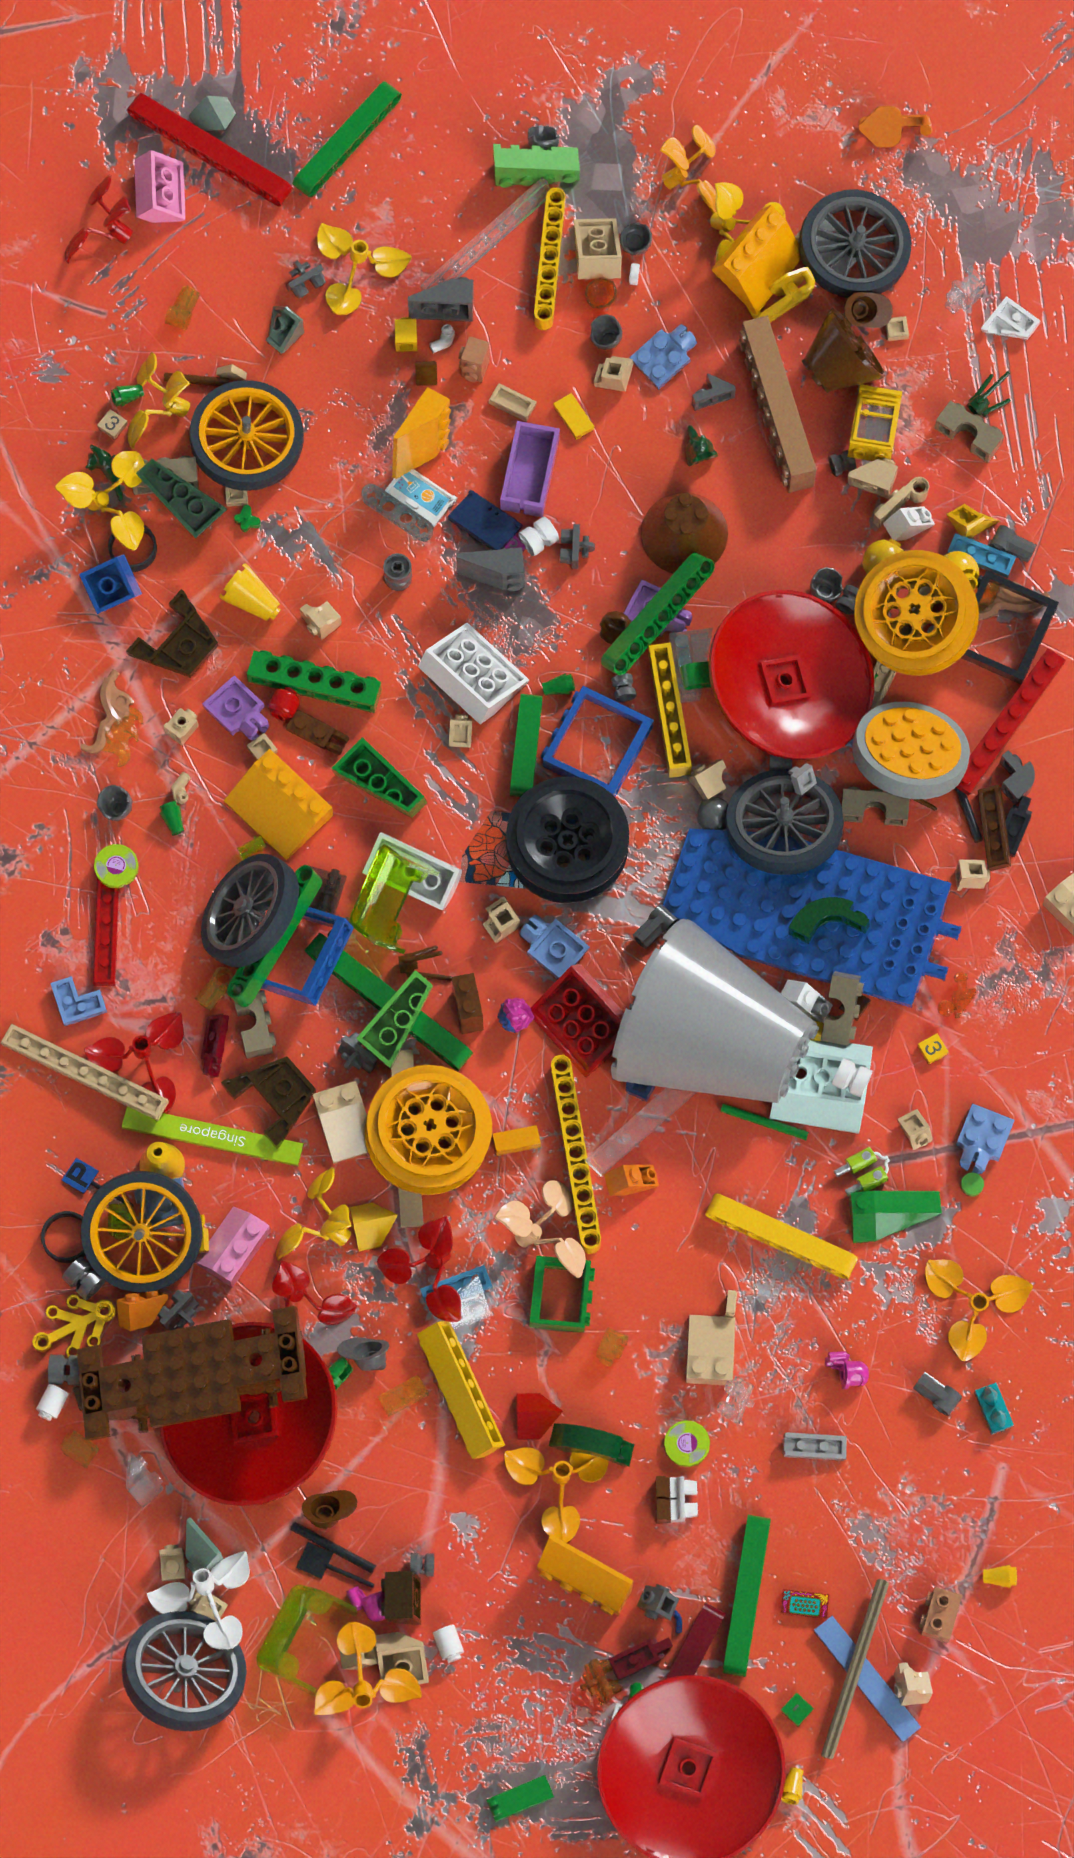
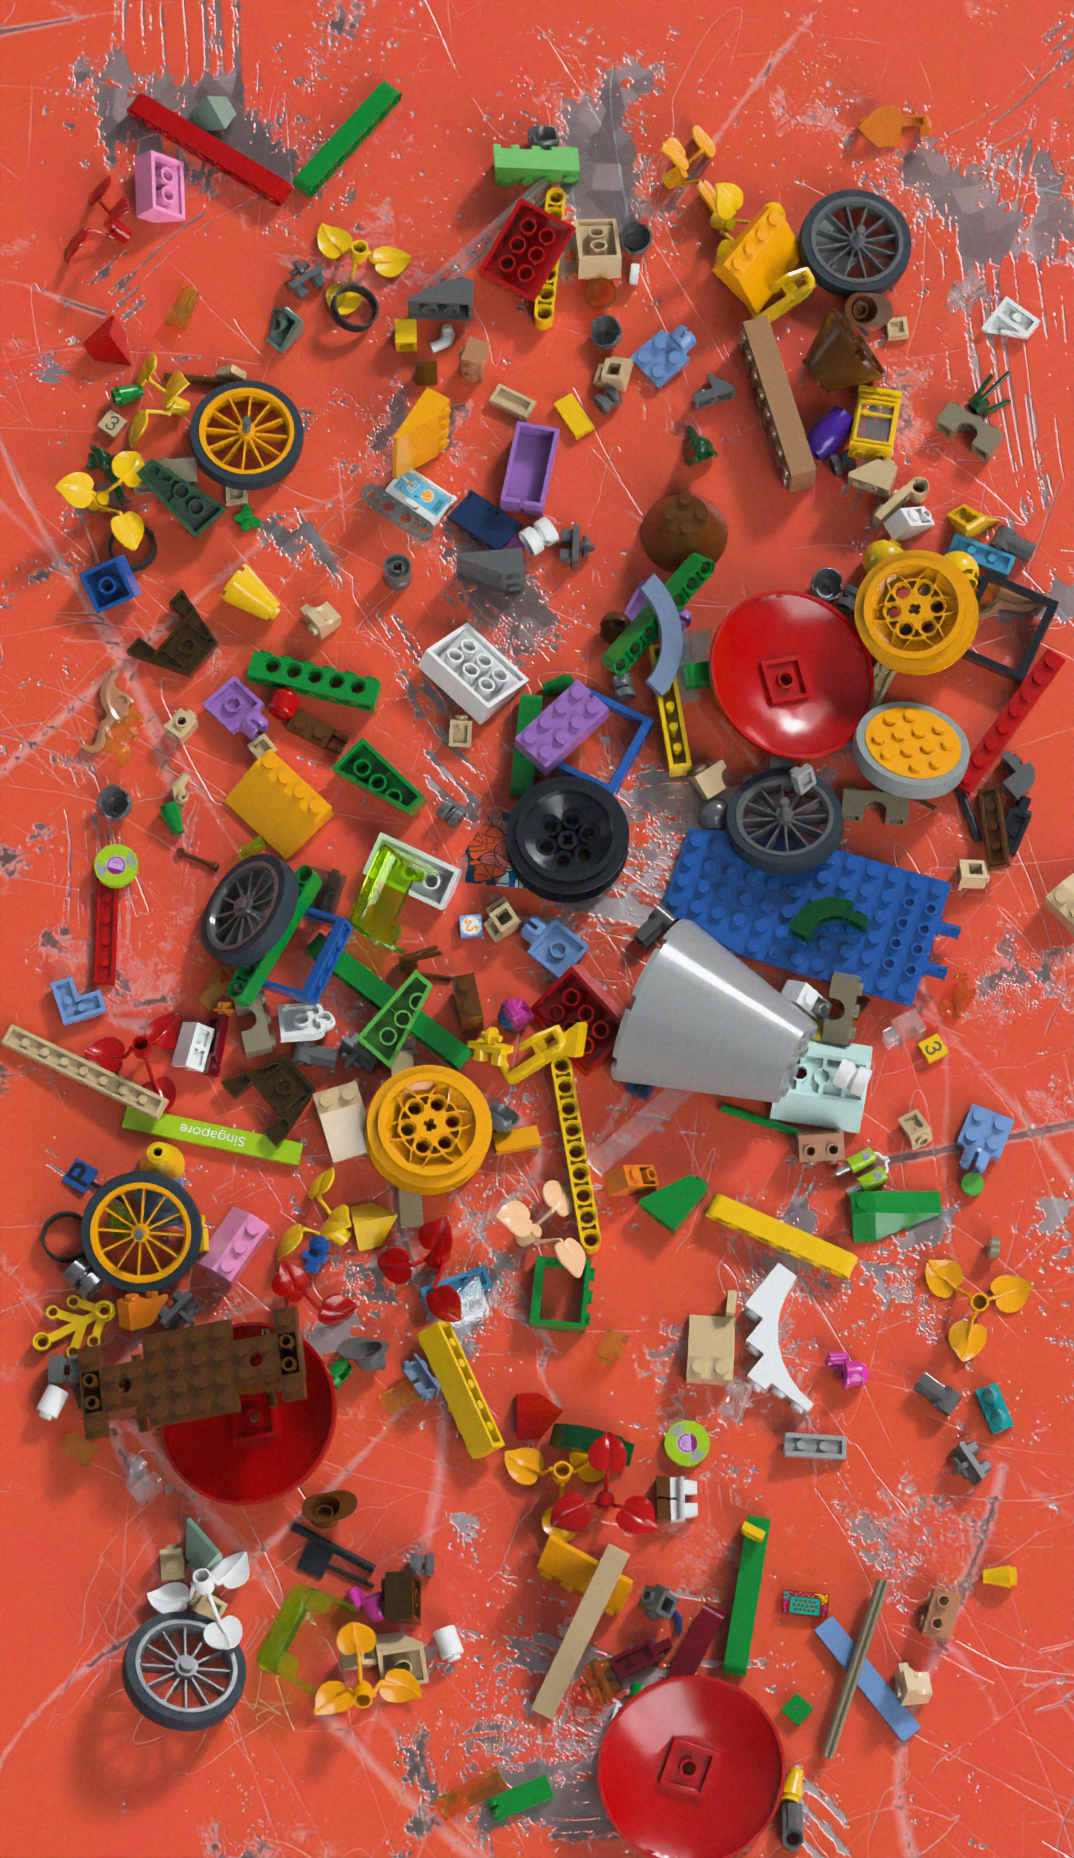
(109, 343): none -> red slope
(181, 853): none -> reddish brown hinge
(193, 1046): none -> white hinge
(224, 1008): none -> orange plate
(303, 1022): none -> white plate
(308, 1053): none -> dark grey piece
(316, 1254): none -> blue hips
(367, 294): none -> black tyre
(428, 1386): none -> sand blue hinge
(451, 813): none -> dark grey wheel
(470, 1793): none -> clear orange tile
(471, 926): none -> tile
(490, 1044): none -> yellow hips
(503, 1118): none -> dark grey hair
(526, 250): none -> red slope
(543, 1055): none -> yellow piece
(561, 727): none -> medium lavender piece
(575, 1040): none -> yellow slope
(580, 1631): none -> tan tile
(607, 400): none -> dark grey wheel
(635, 1516): none -> red plant
(669, 635): none -> sand blue tile
(675, 1202): none -> green slope
(752, 1532): none -> yellow tile
(763, 1341): none -> white arch
(792, 1825): none -> dark grey piece
(820, 1146): none -> nougat brick
(829, 432): none -> dark purple piece
(902, 1028): none -> clear hips
(967, 1464): none -> dark grey hips
(993, 1247): none -> dark tan tile

